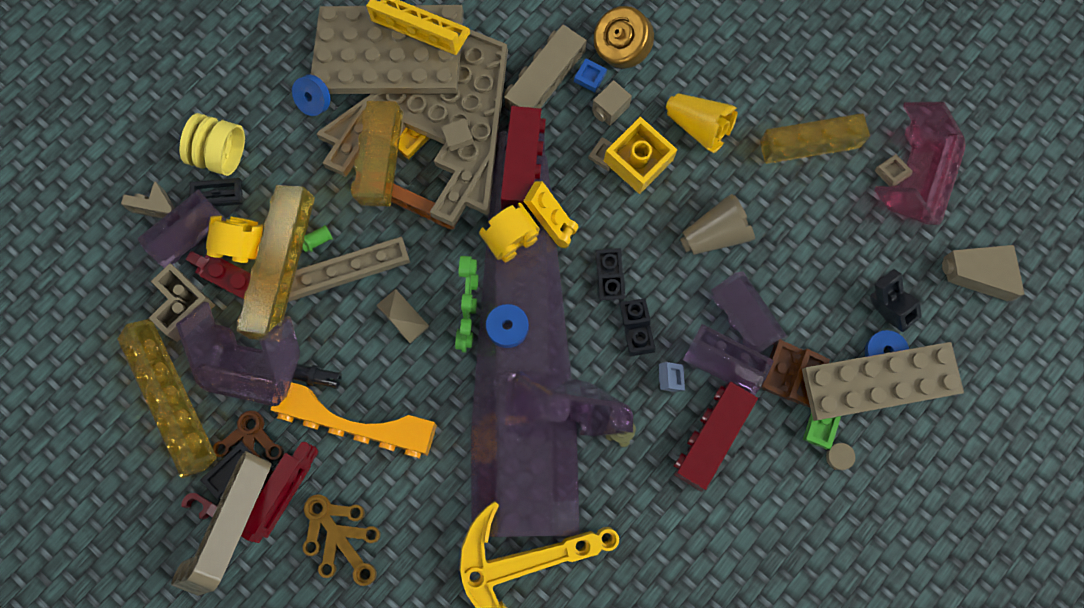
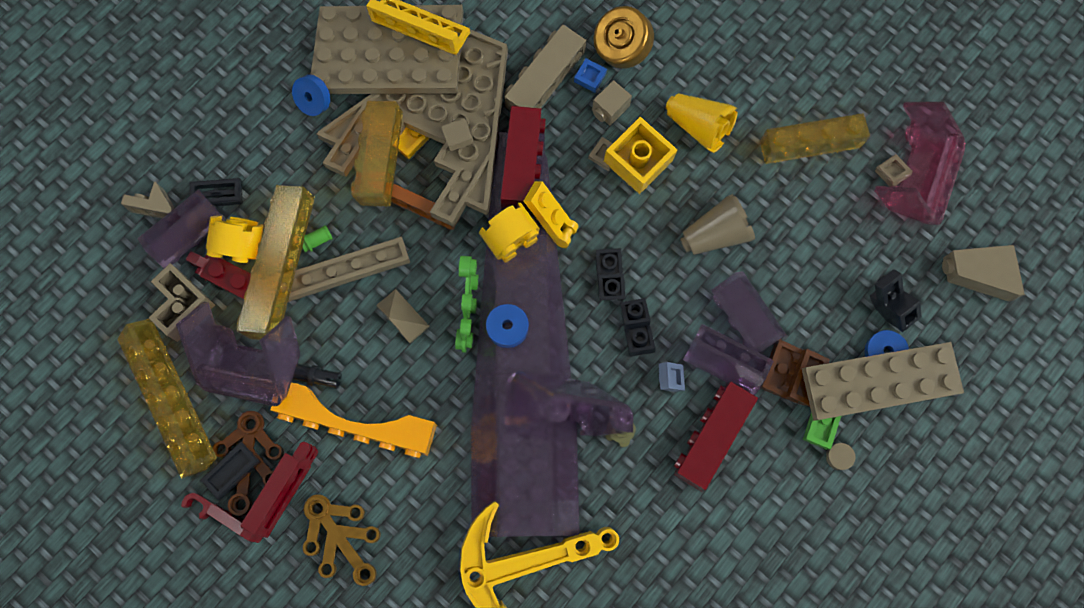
(206, 569): dark tan beam -> none
(212, 144): light yellow wheel -> none

